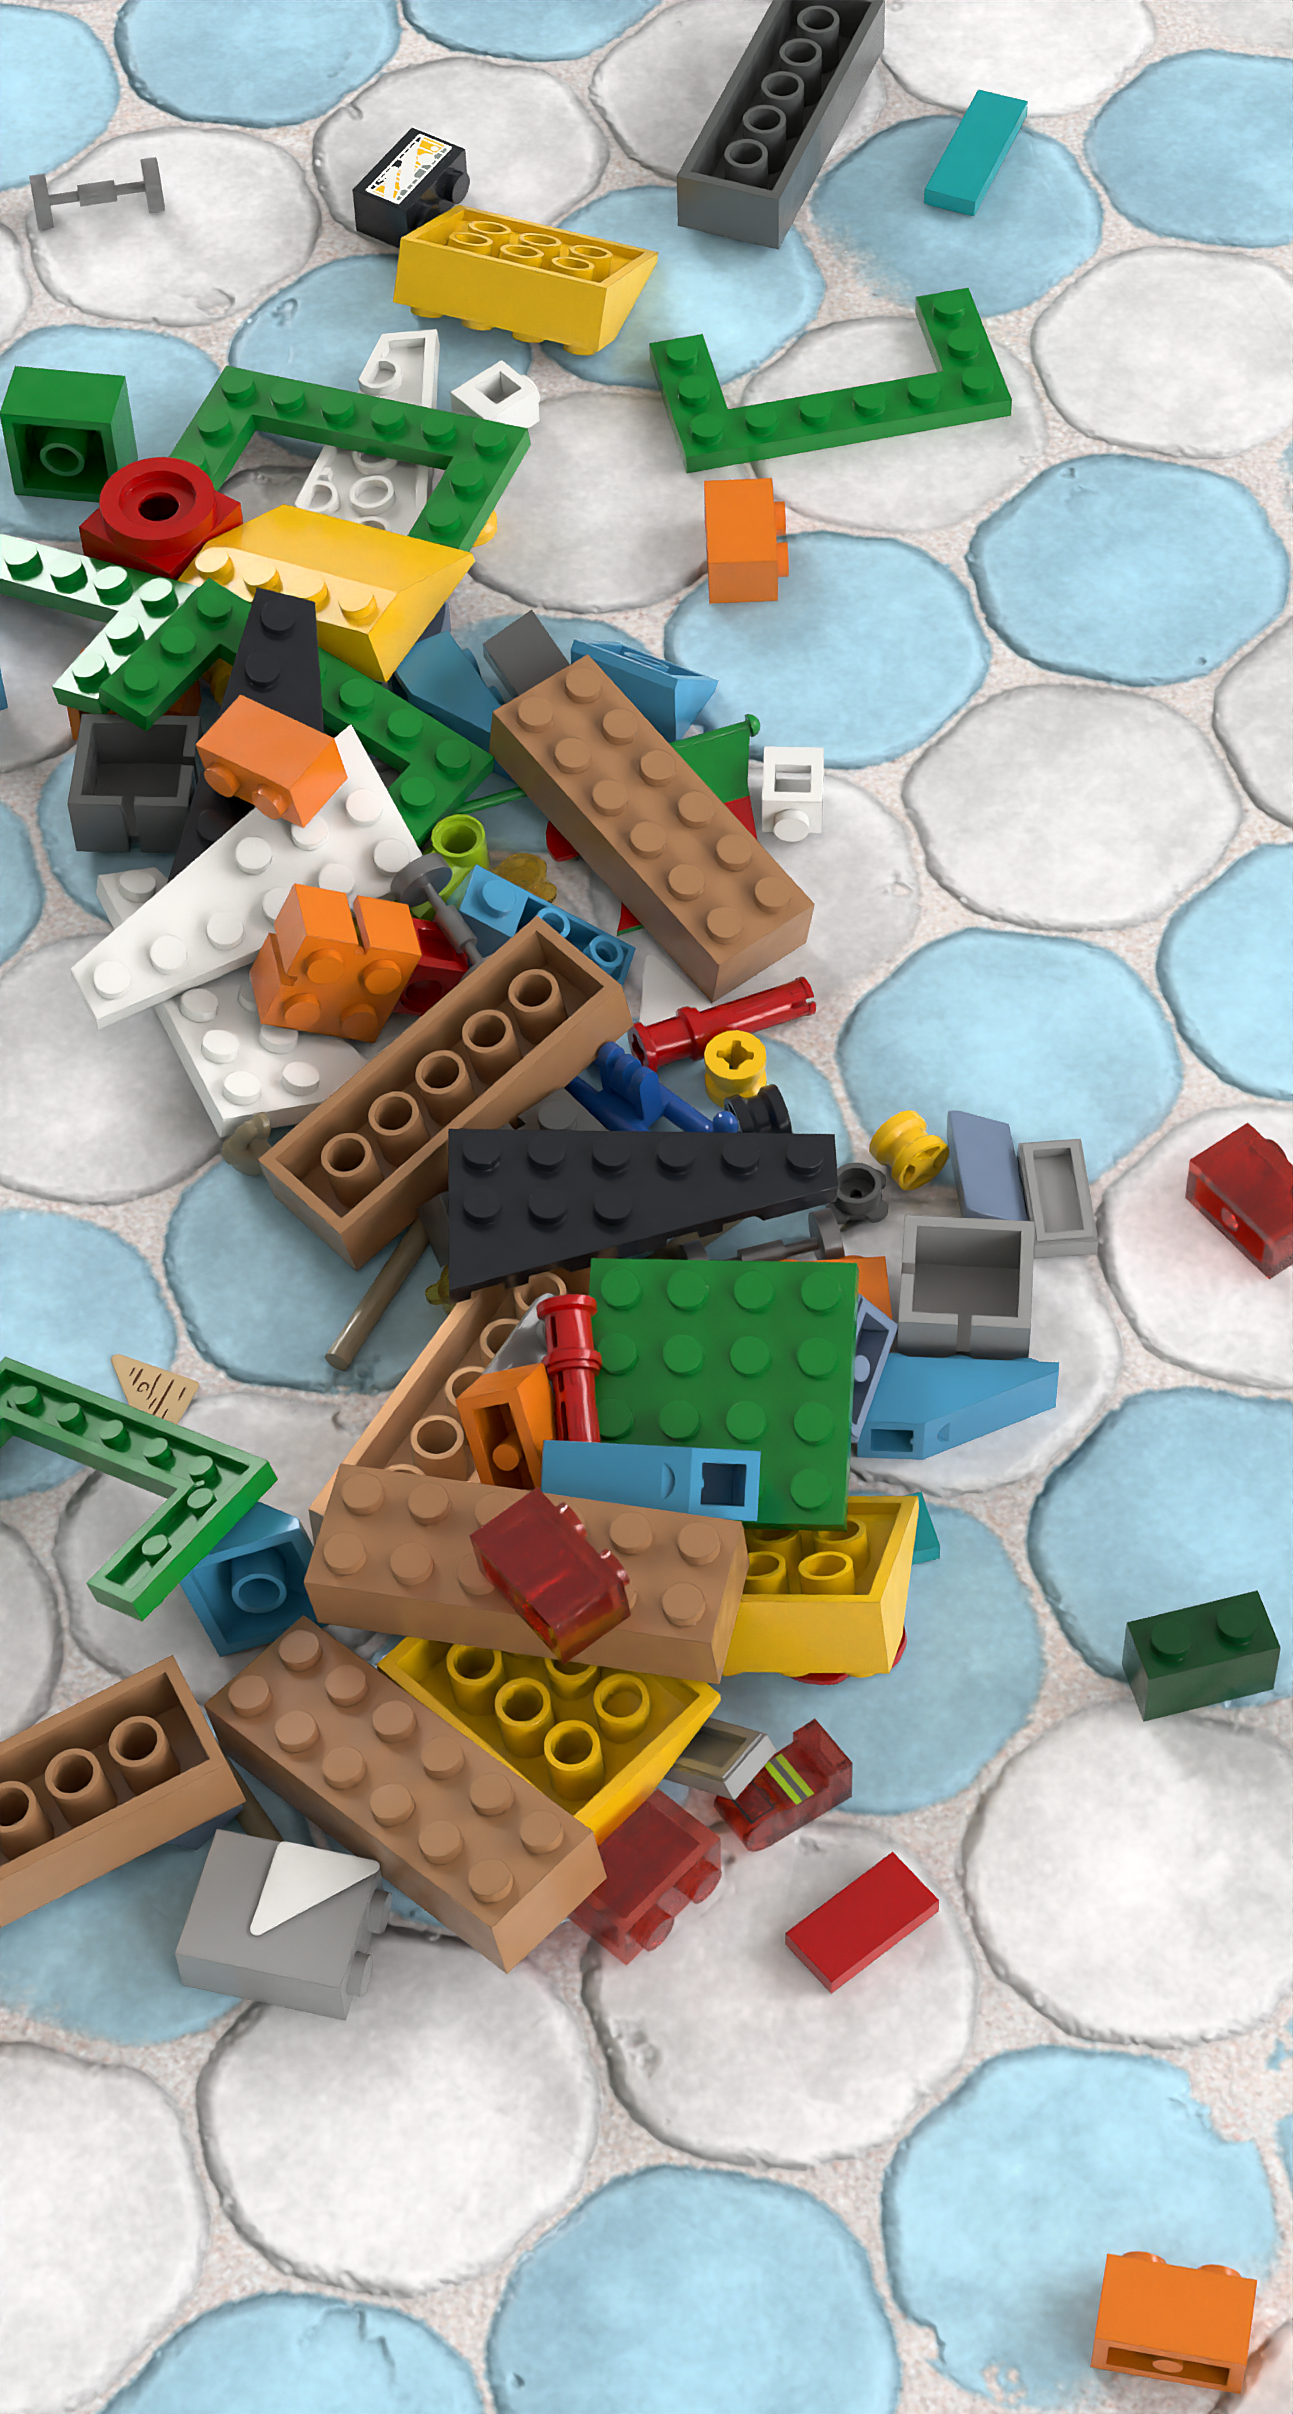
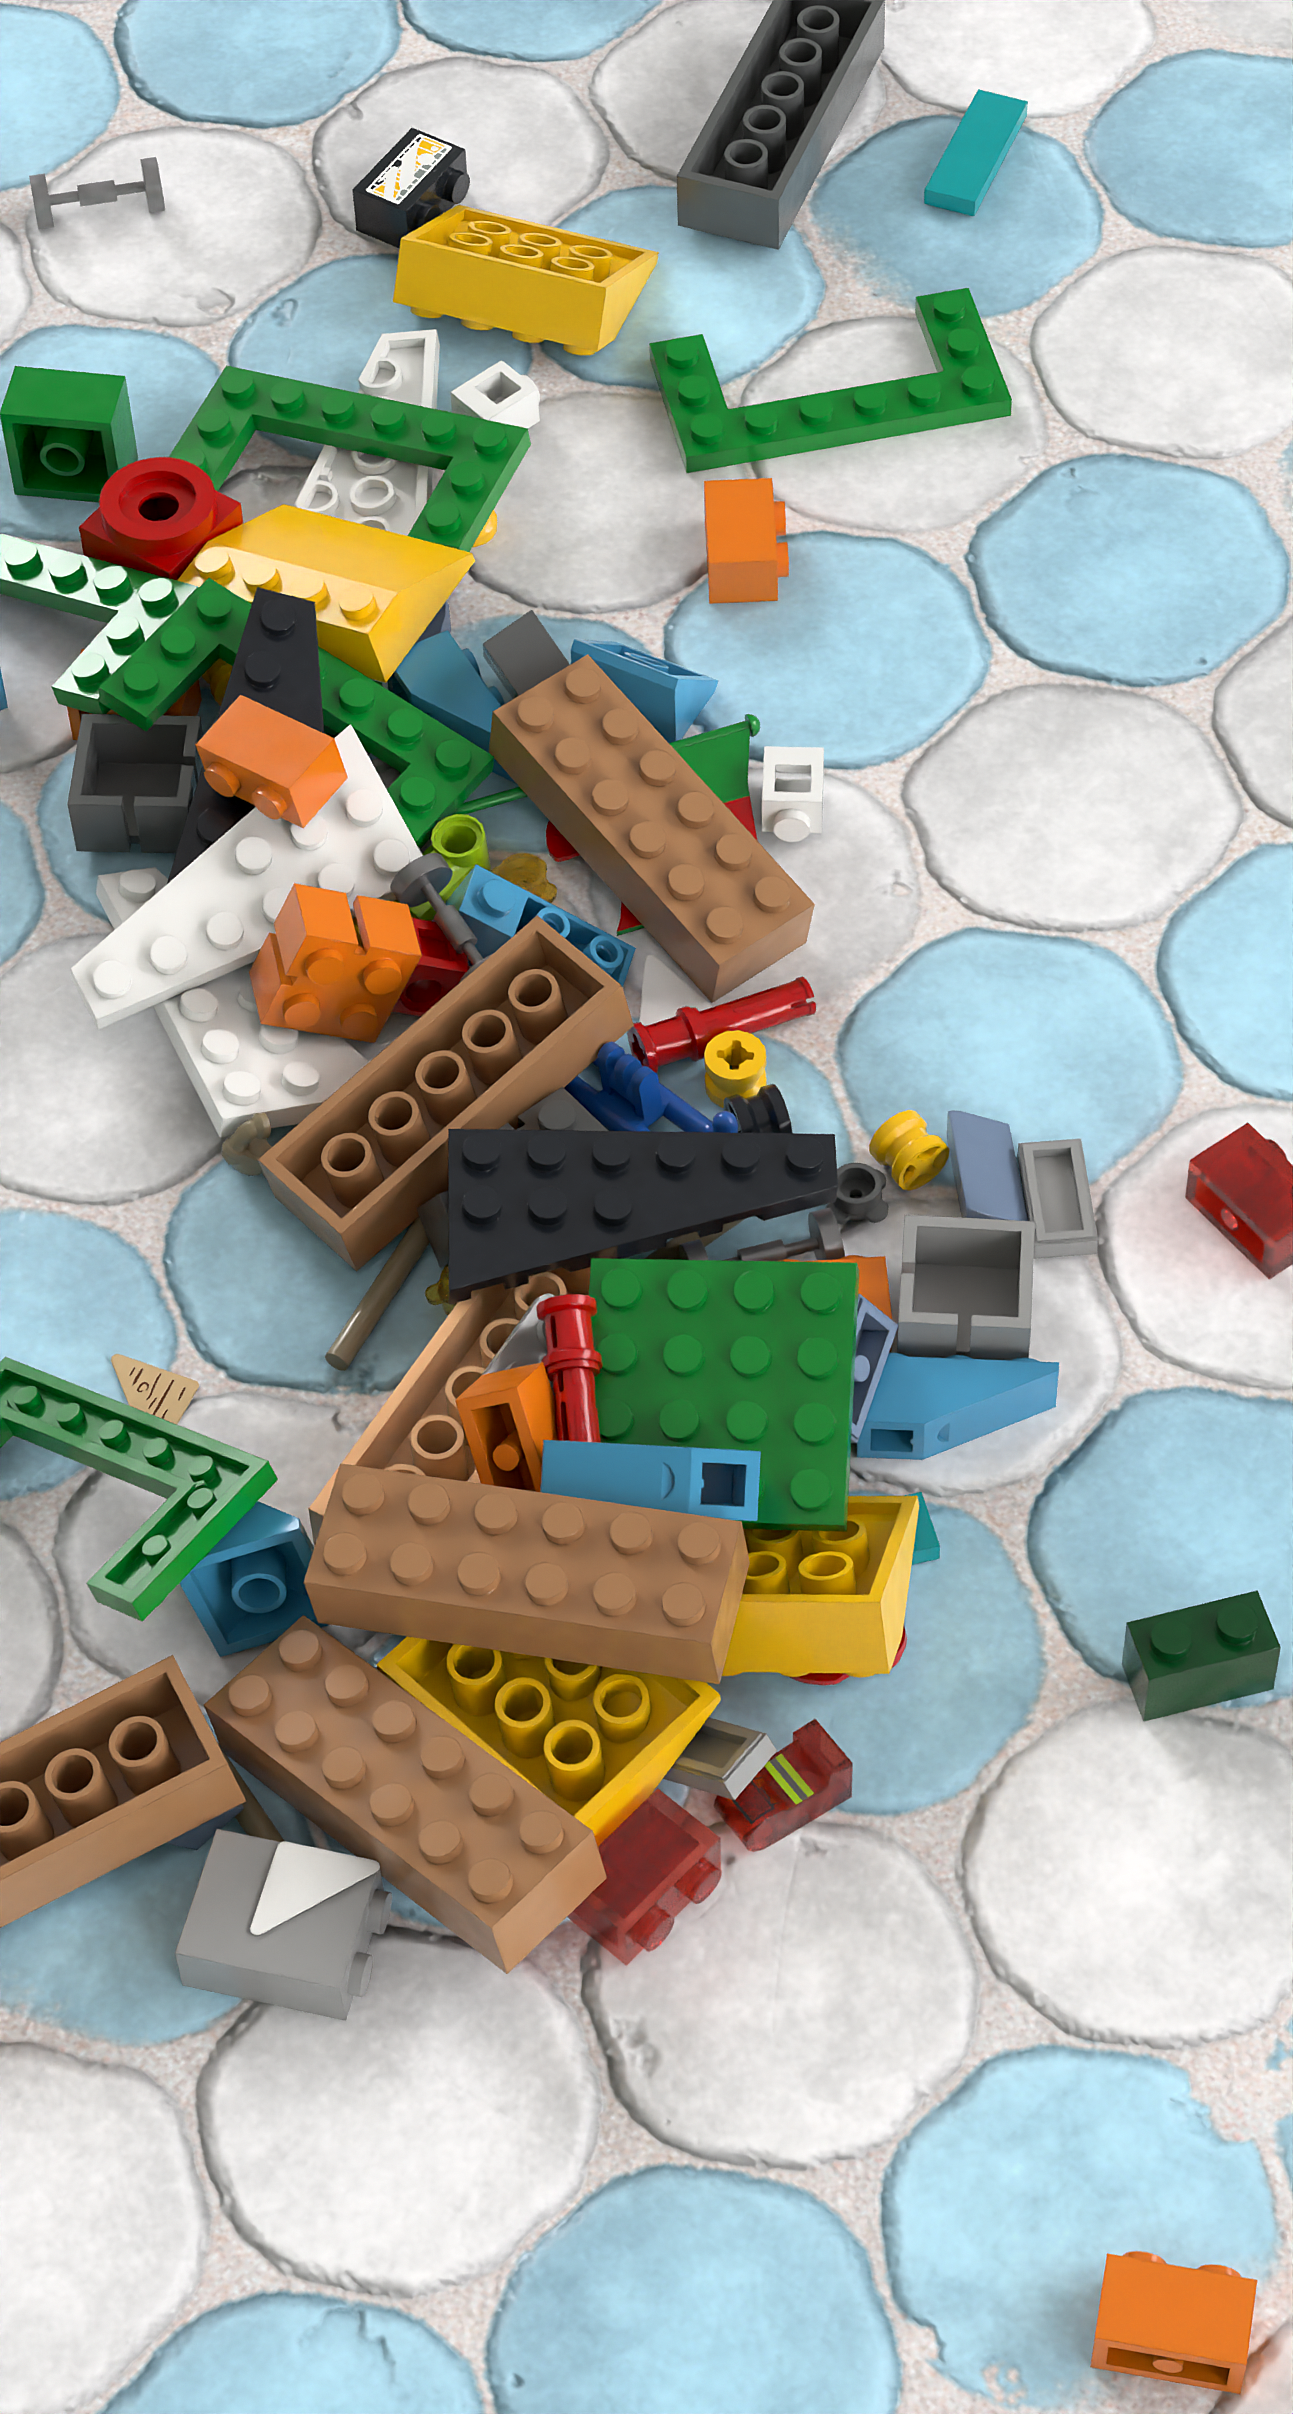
(552, 1574): clear red brick -> none
(861, 1922): red tile -> none

